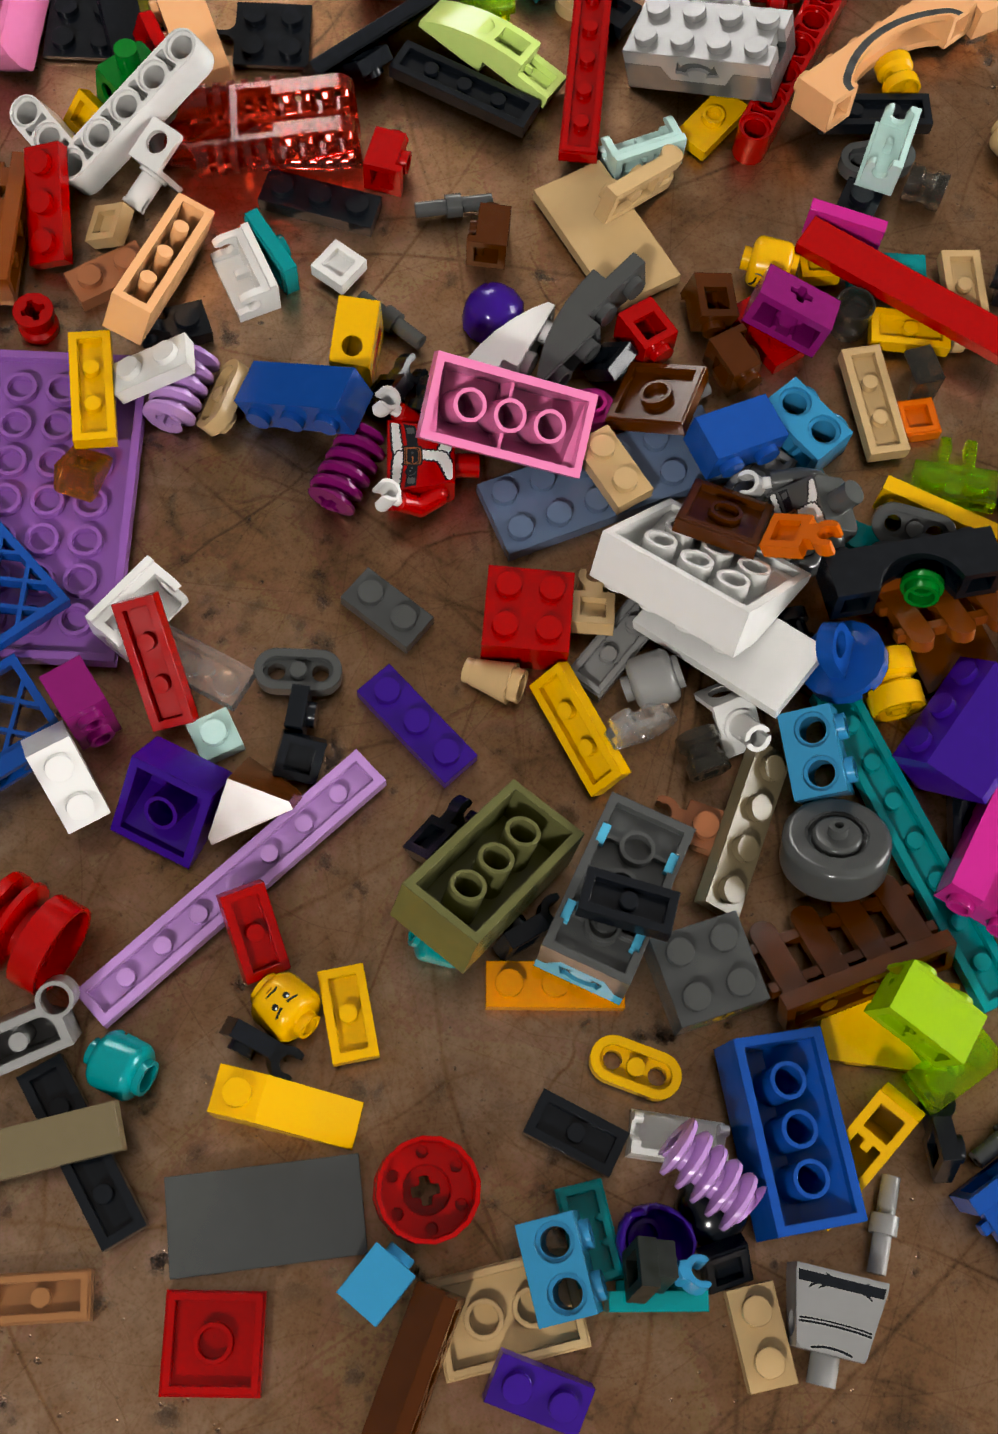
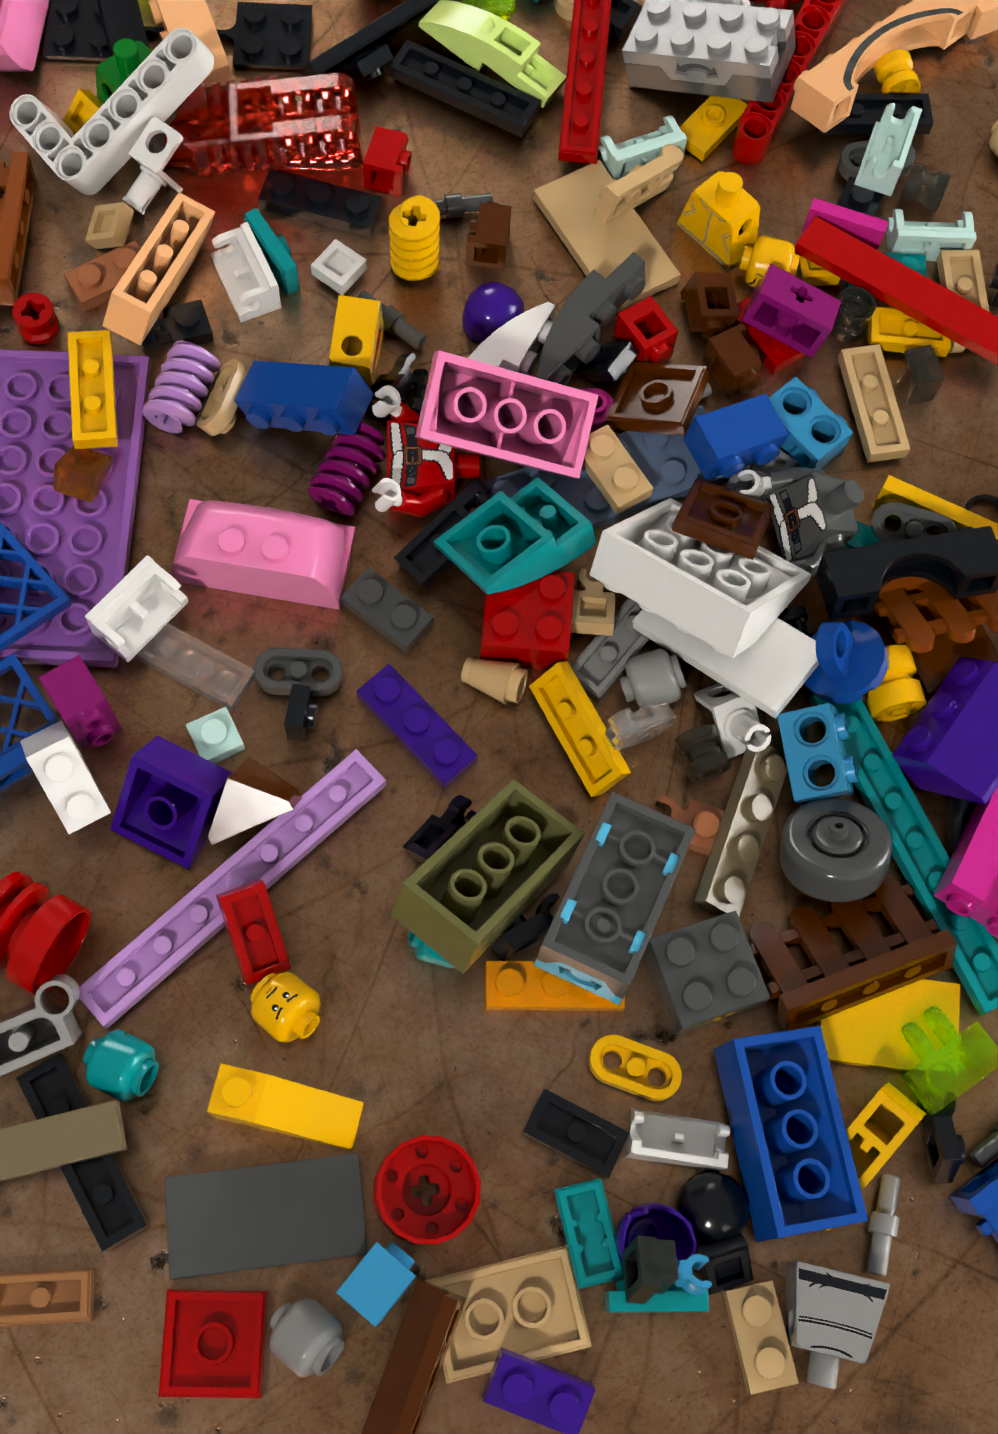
(48, 205): red plate -> none
(148, 30): red tile -> none
(154, 368): white plate -> none
(155, 661): red plate -> none
(249, 1041): black plate -> none
(264, 552): none -> bright pink windscreen
(299, 757): black plate -> none
(306, 1337): none -> light grey head
(348, 1014): yellow plate -> none
(415, 238): none -> yellow piece
(421, 556): none -> black plate
(517, 538): none -> teal slope
(547, 1270): dark azure brick -> none
(628, 903): black plate -> none
(710, 1174): lavender piece -> none
(722, 217): none -> yellow torso
(796, 533): orange plate -> none
(920, 419): orange tile -> none
(922, 587): green plate -> none
(927, 1013): lime hinge -> none
(929, 237): none -> light aqua hinge
(961, 485): clear neon green hinge -> none

